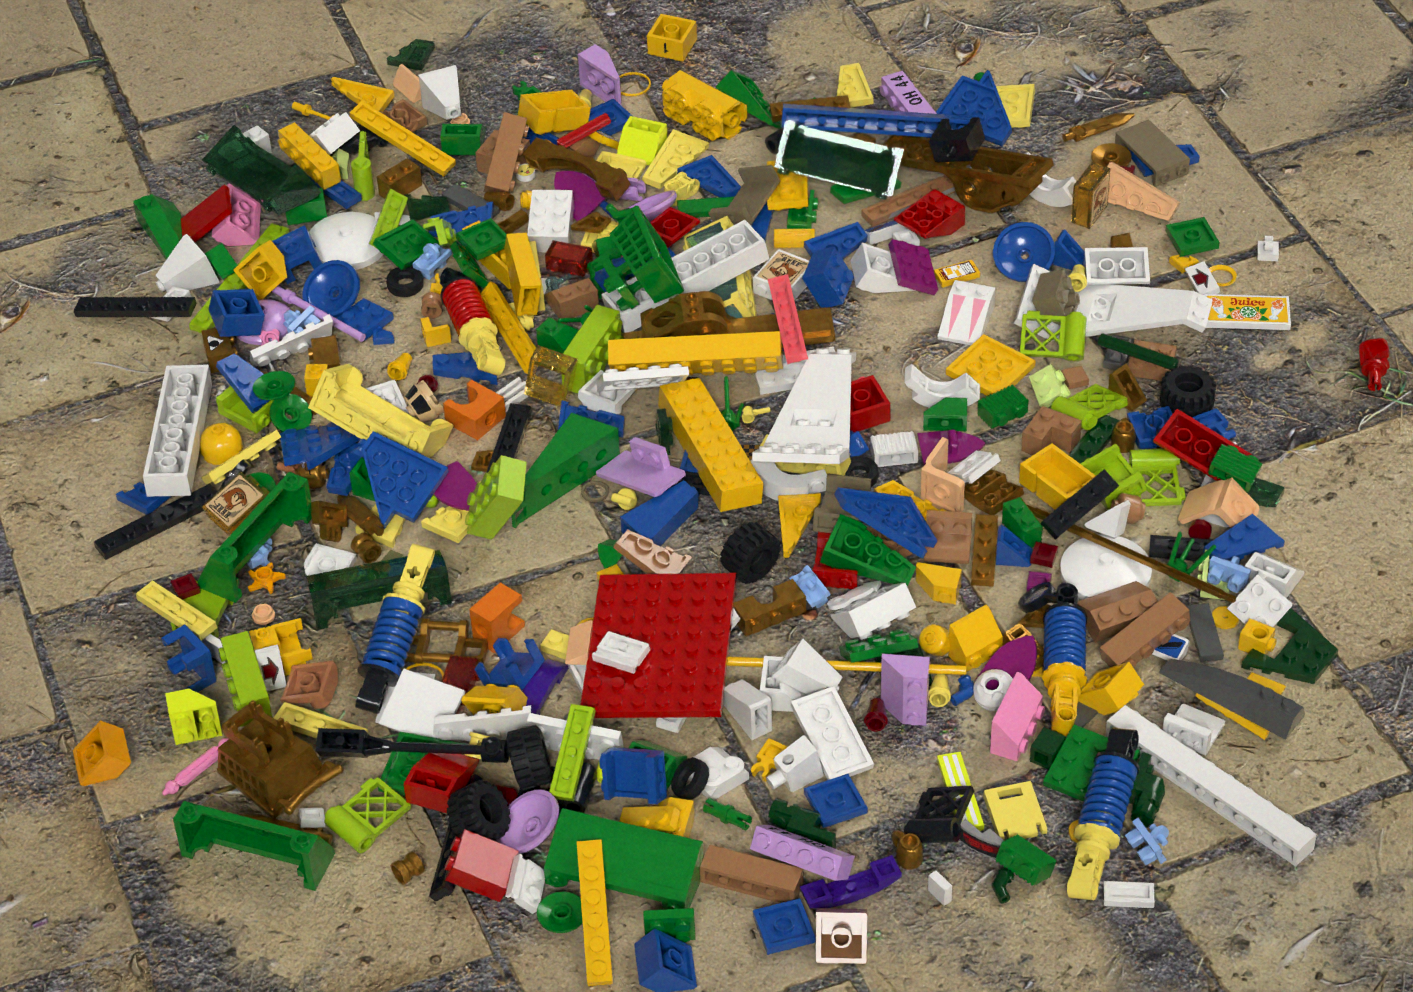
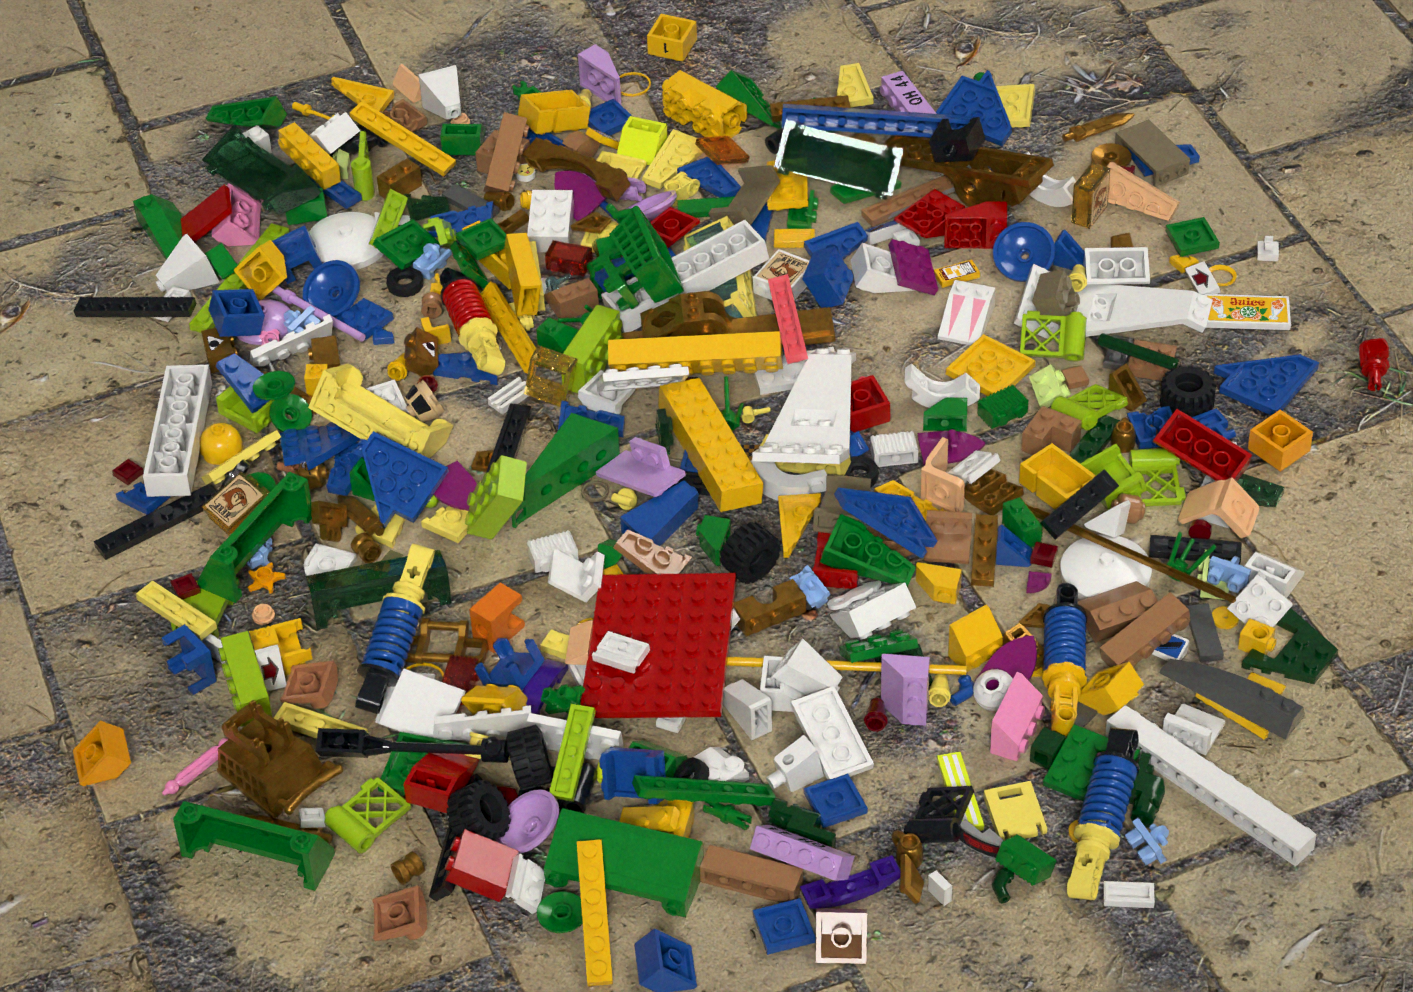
(128, 472): none -> dark red tile
(192, 716): neon yellow slope -> none
(251, 113): none -> green wedge
(400, 915): none -> nougat slope
(414, 55): clear green wing -> none
(421, 352): none -> pearl gold brick
(479, 415): orange piece -> none
(541, 549): none -> white brick
(561, 698): none -> green hips
(575, 577): none -> white bracket
(584, 130): red axle -> none
(673, 922): green plate -> none
(703, 790): none -> green plate
(712, 535): none -> green slope
(722, 150): none -> clear orange tile
(765, 758): yellow plate -> none
(910, 880): none -> pearl gold piece
(934, 640): yellow head -> none
(975, 225): none -> red slope
(1039, 597): black piece -> none
(1232, 463): green brick -> none
(1244, 539): blue wing -> none
(1266, 382): none -> blue wing
(1280, 440): none -> light orange brick

